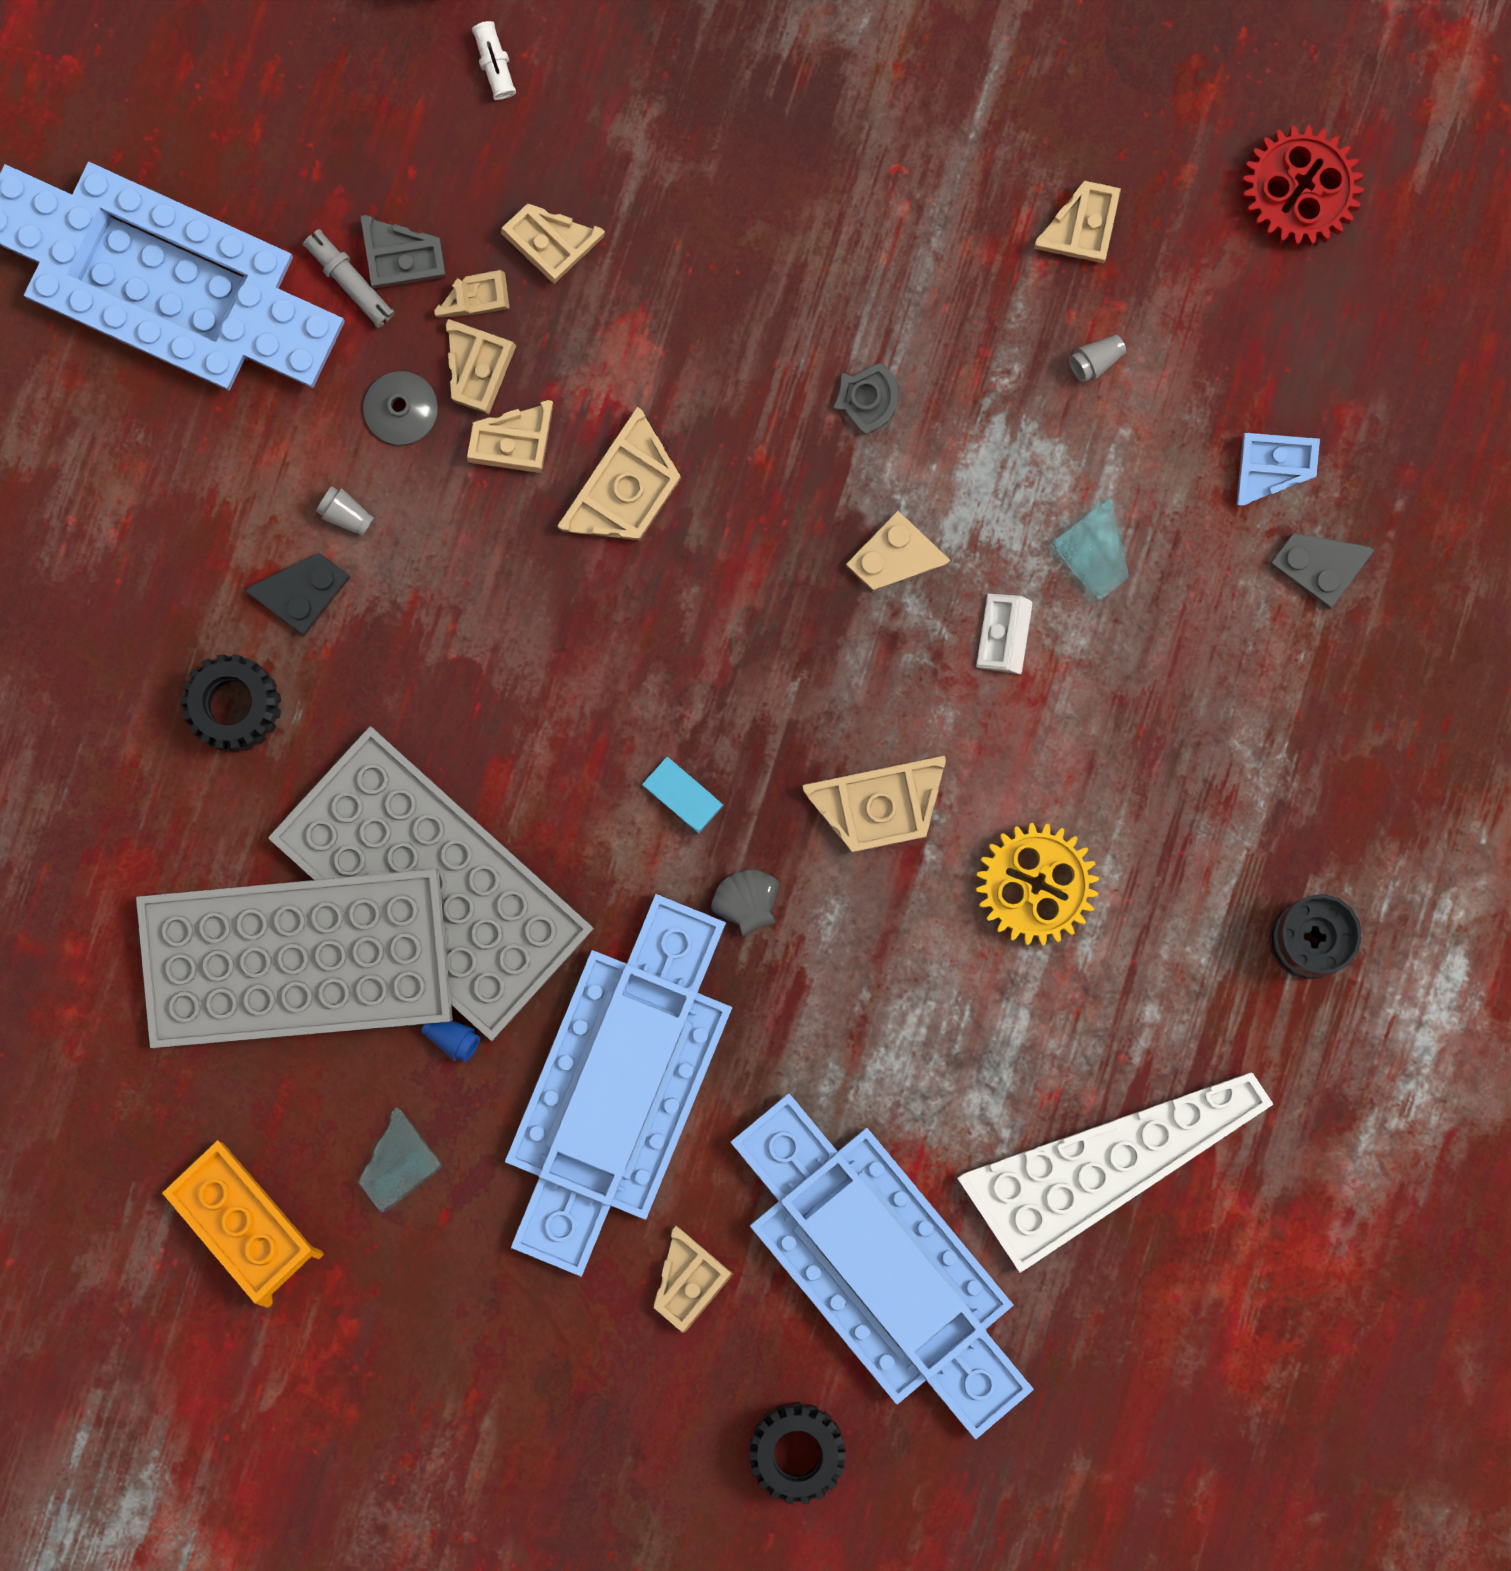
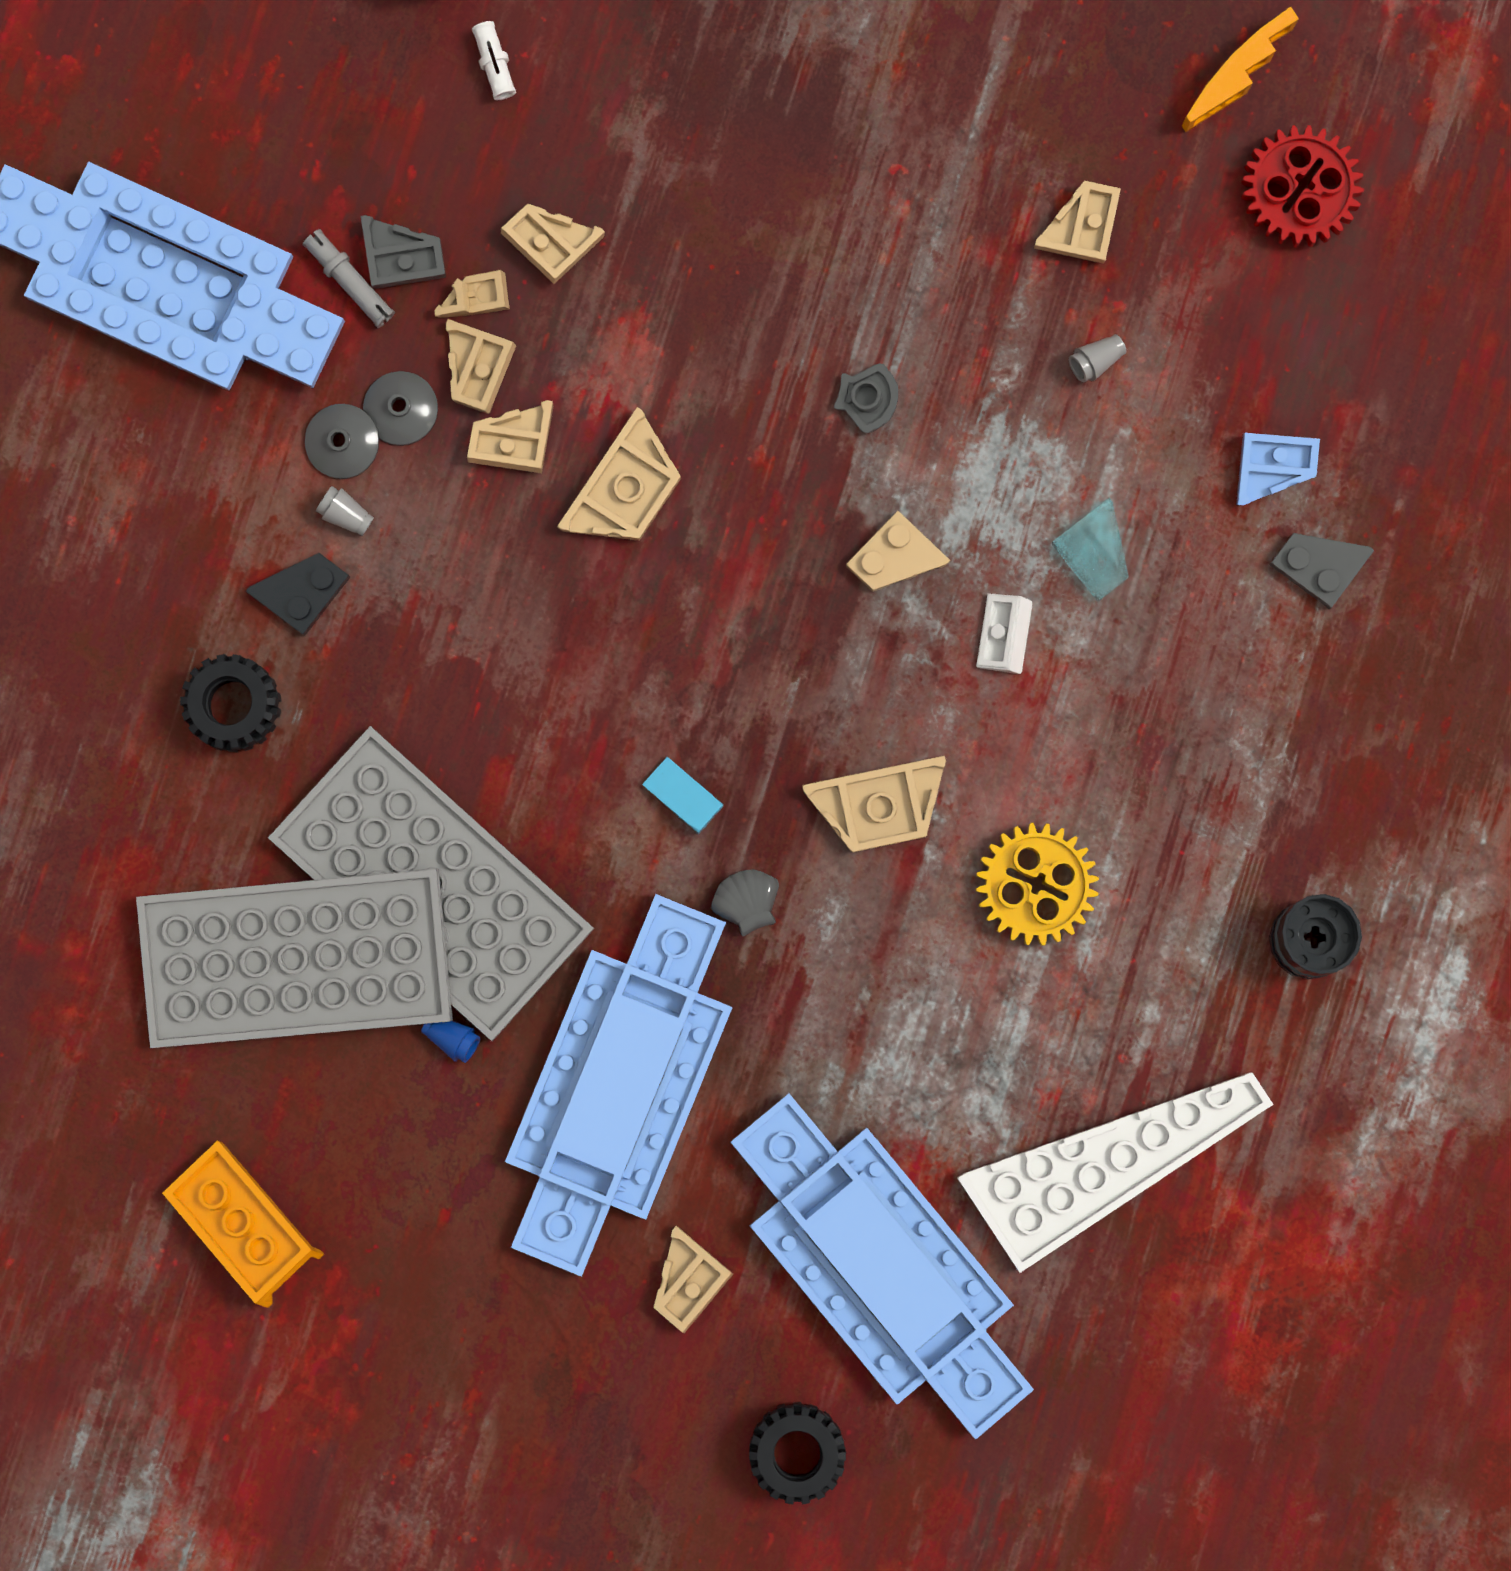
(360, 441): none -> dark grey dish
(398, 1164): clear light blue wing -> none
(1232, 78): none -> light orange slope

